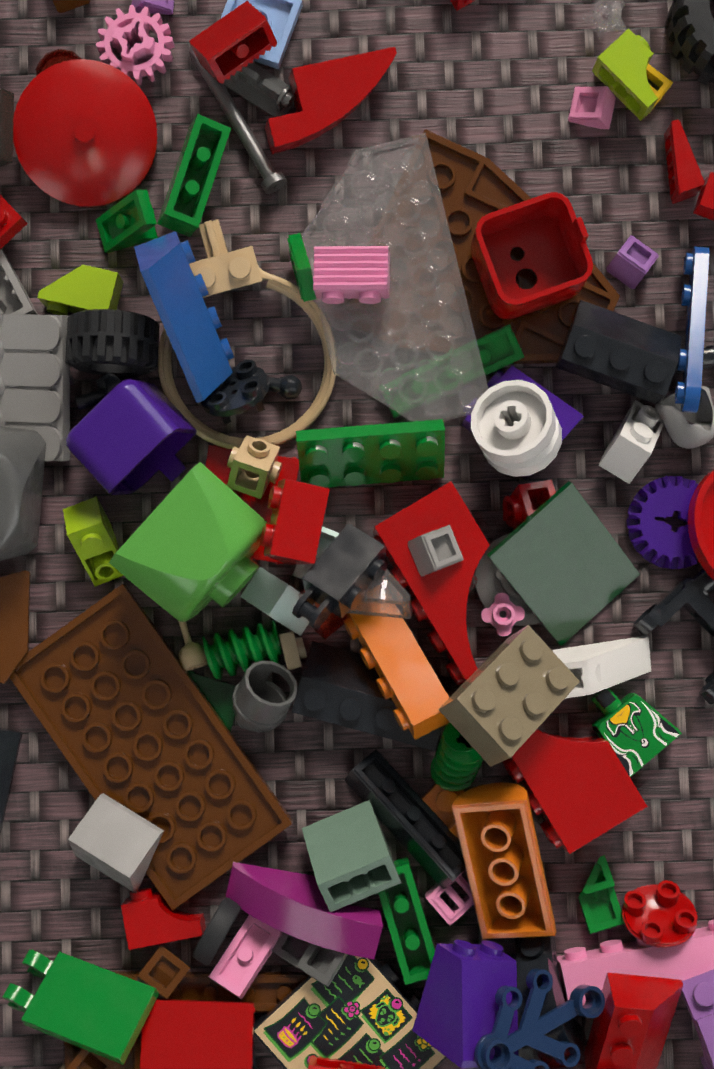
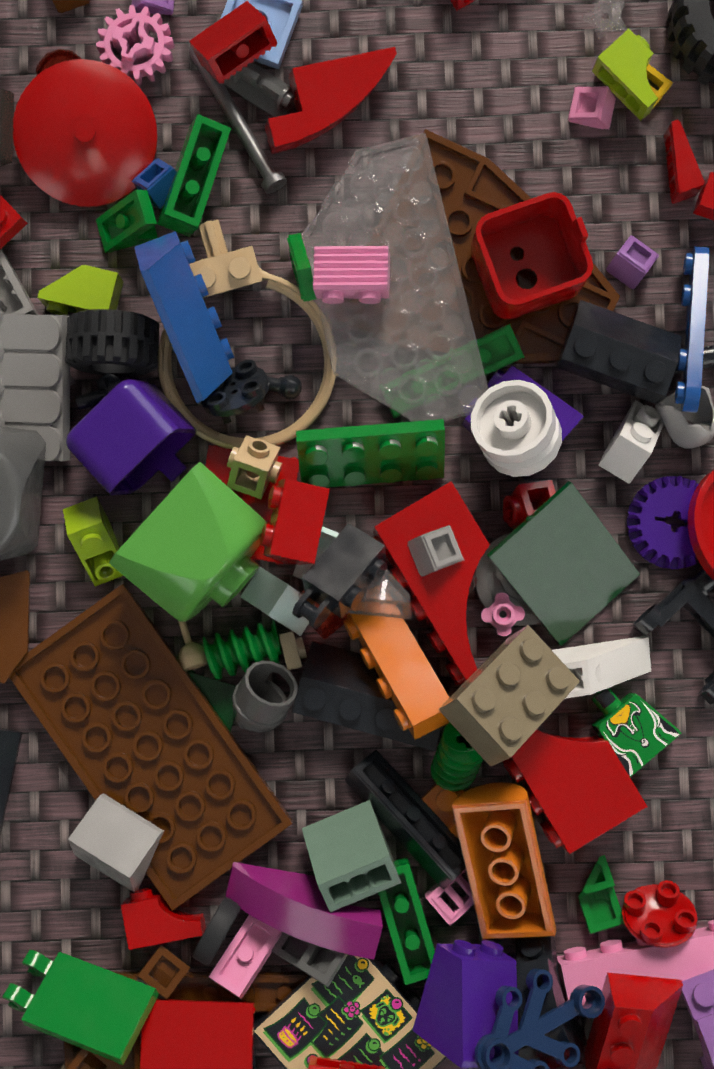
(156, 180): none -> blue slope

